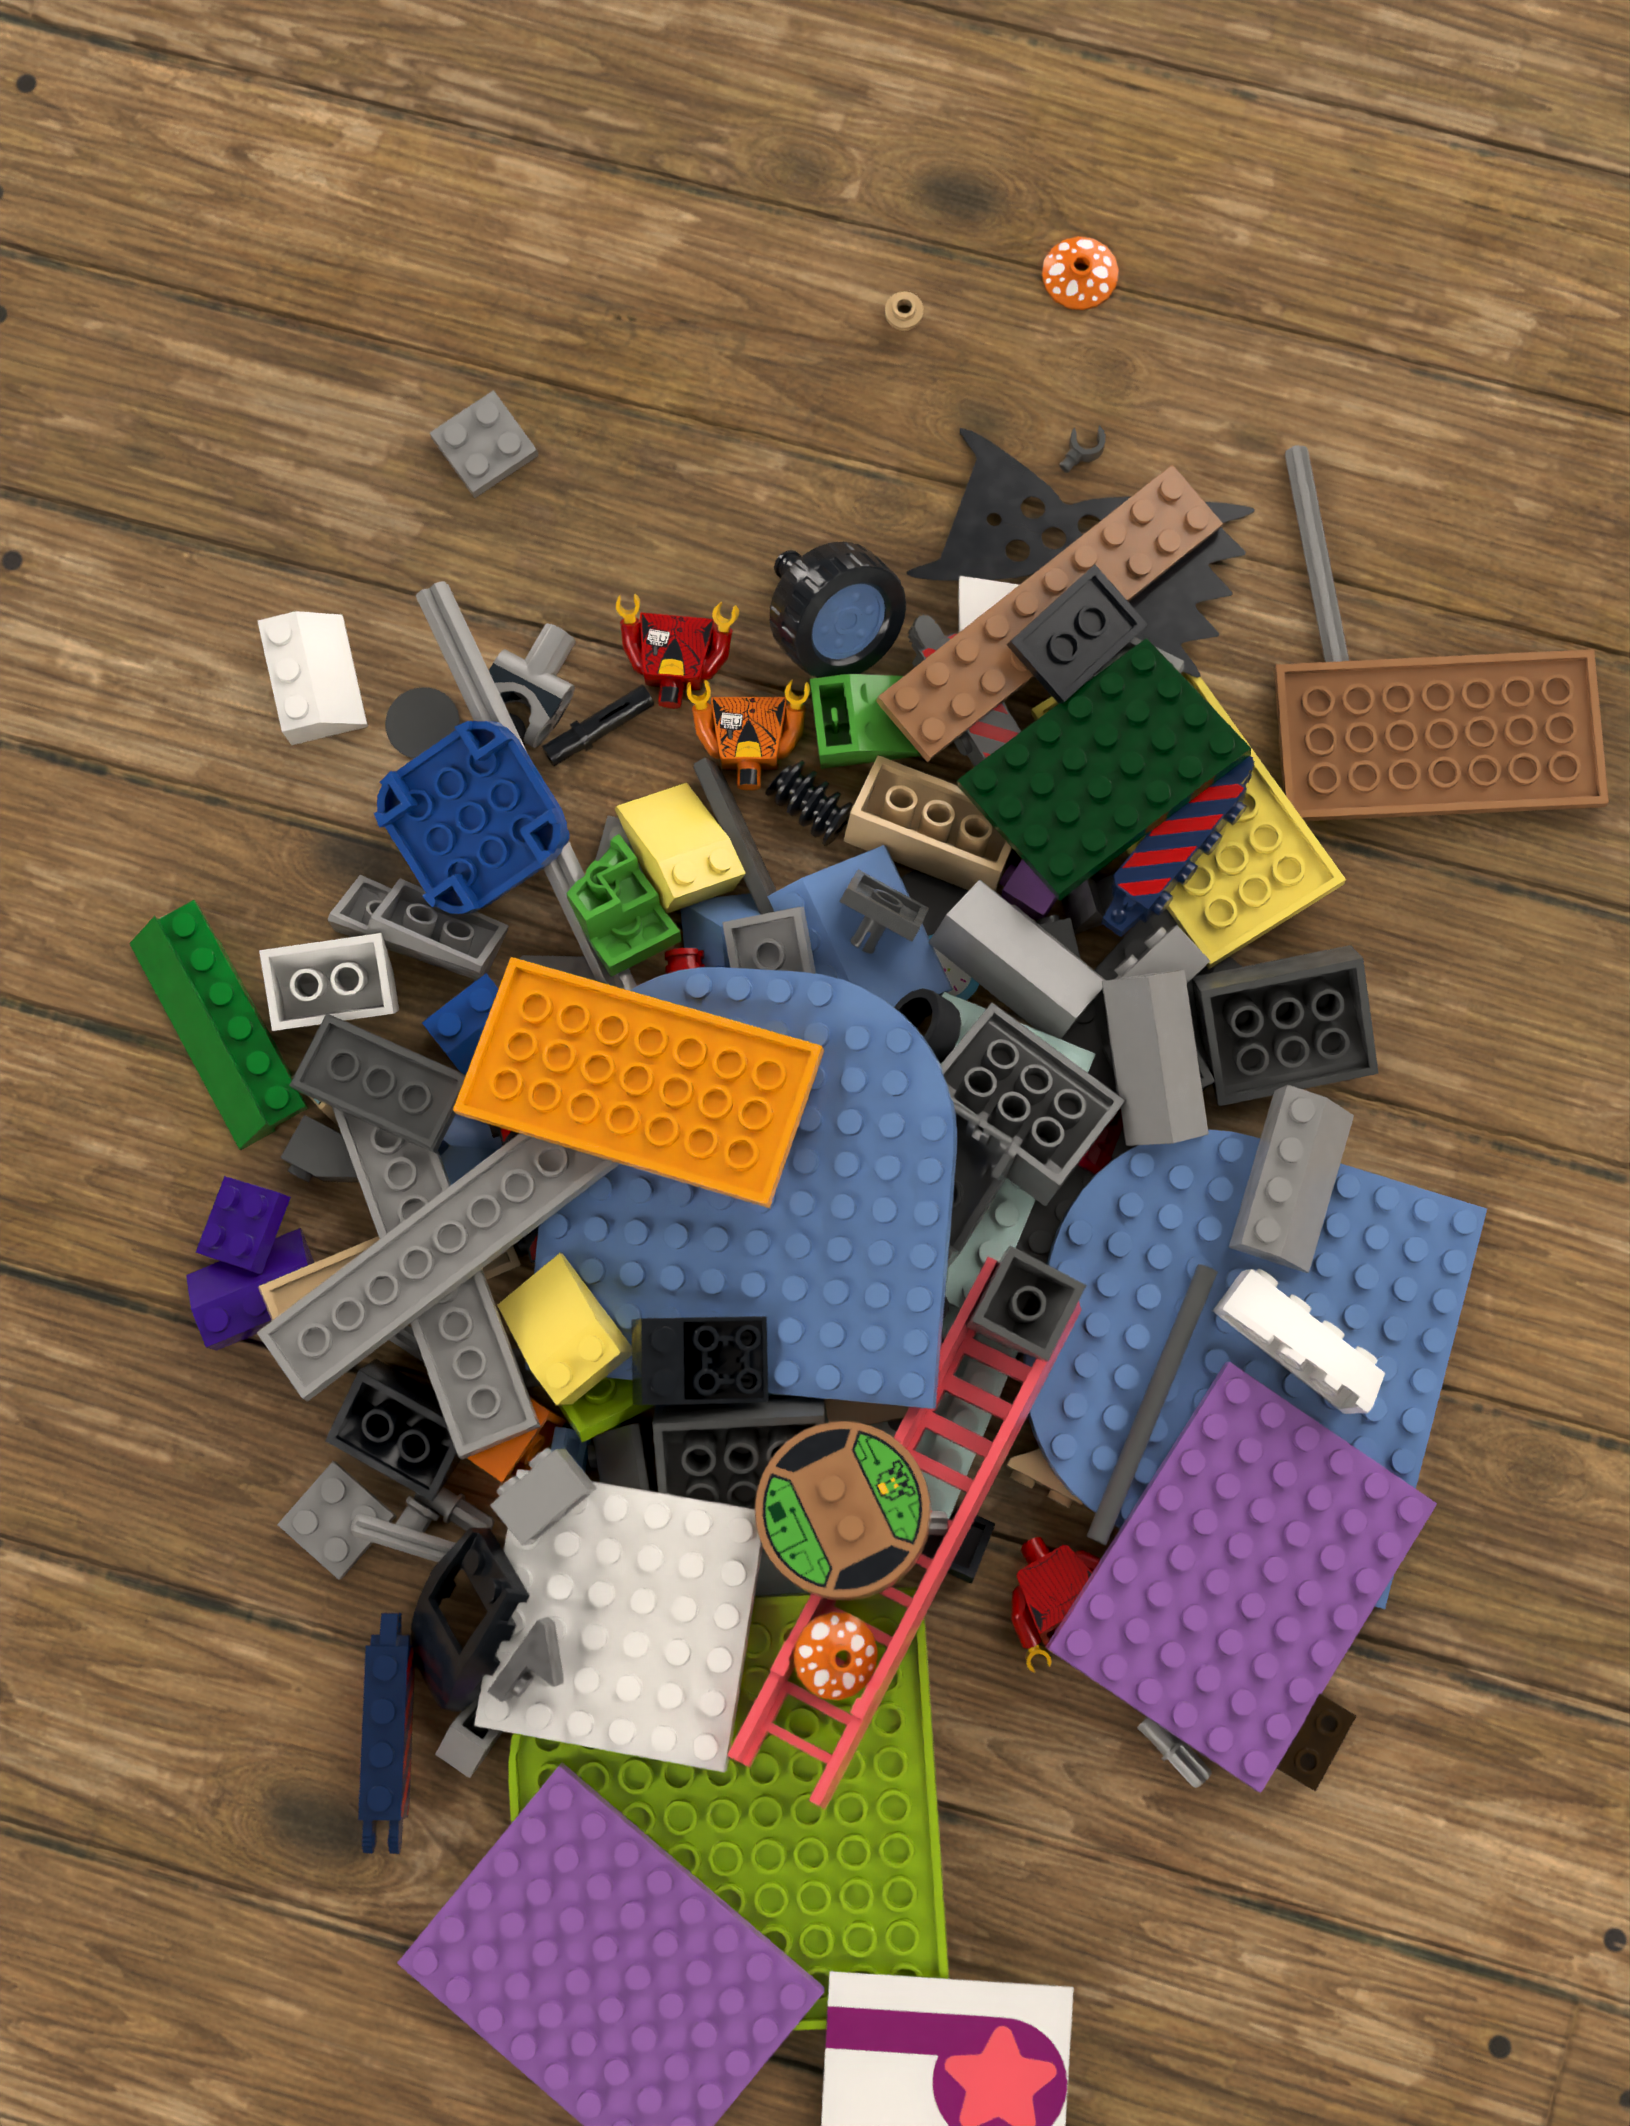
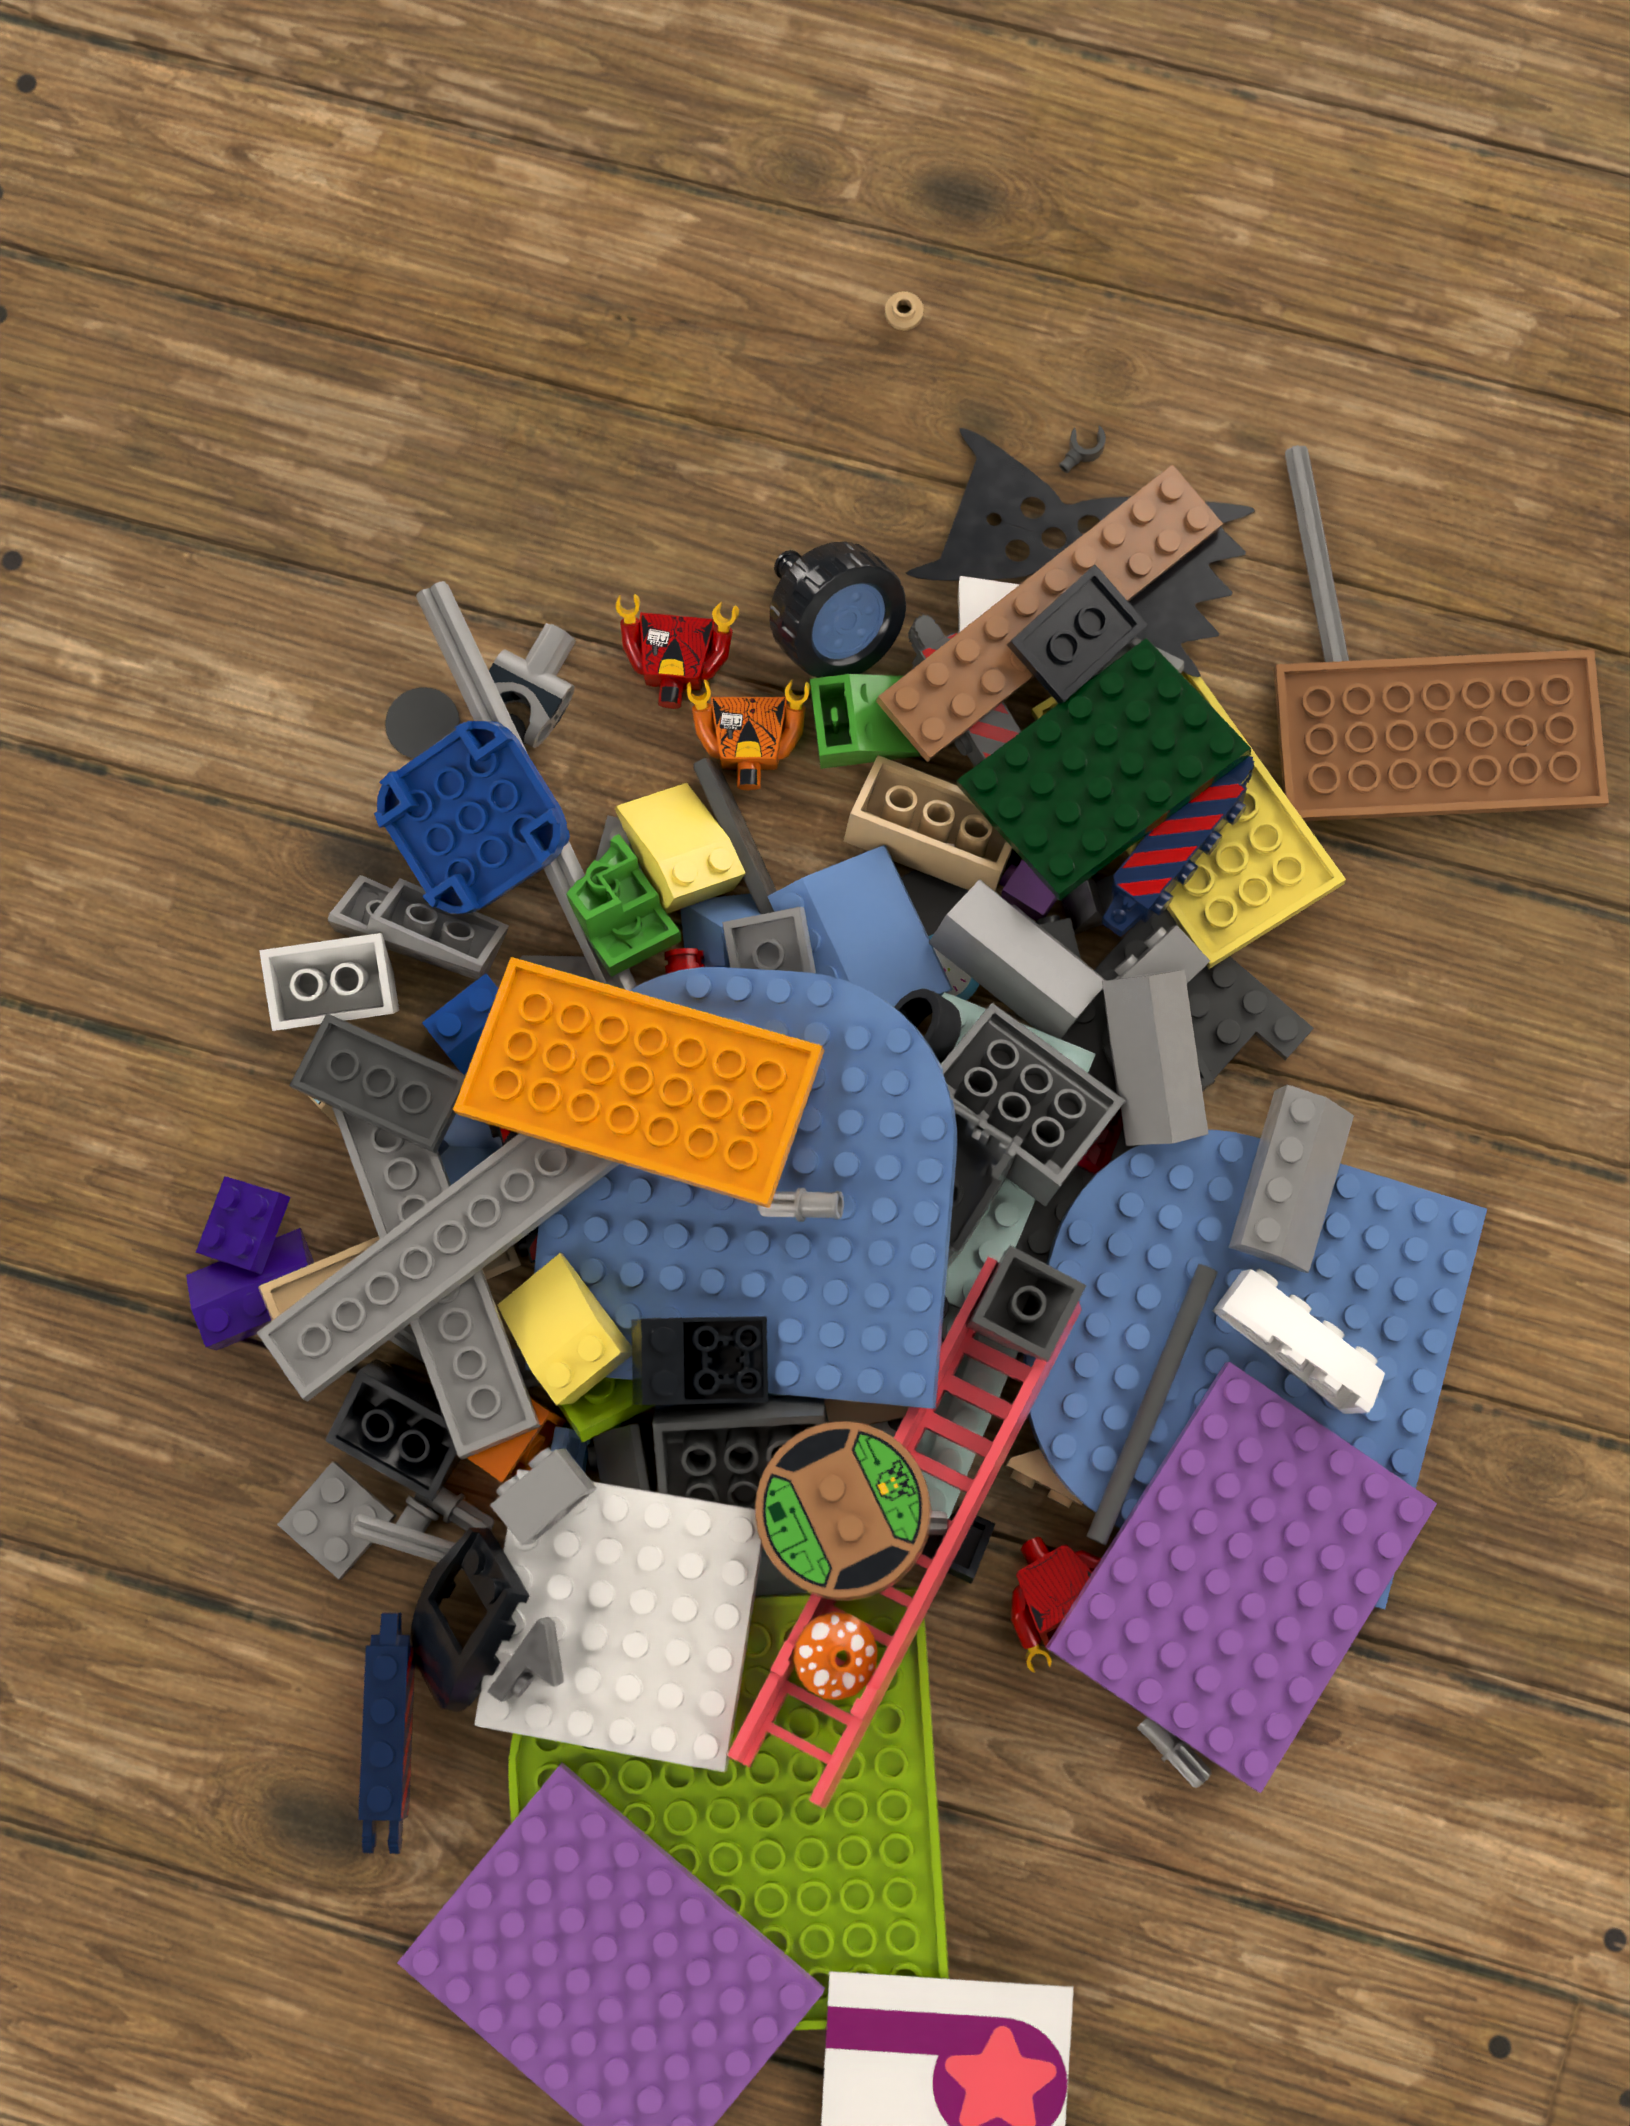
(217, 1023): green slope -> none
(312, 675): white slope -> none
(318, 1153): dark grey slope -> none
(466, 1744): light grey slope -> none
(484, 444): light grey plate -> none
(587, 732): black pin -> none
(805, 1204): none -> light grey axle
(810, 802): black piece -> none
(881, 909): dark grey tile -> none
(1080, 288): orange dish -> none
(1286, 1024): dark grey slope -> none
(1316, 1742): dark brown brick -> none

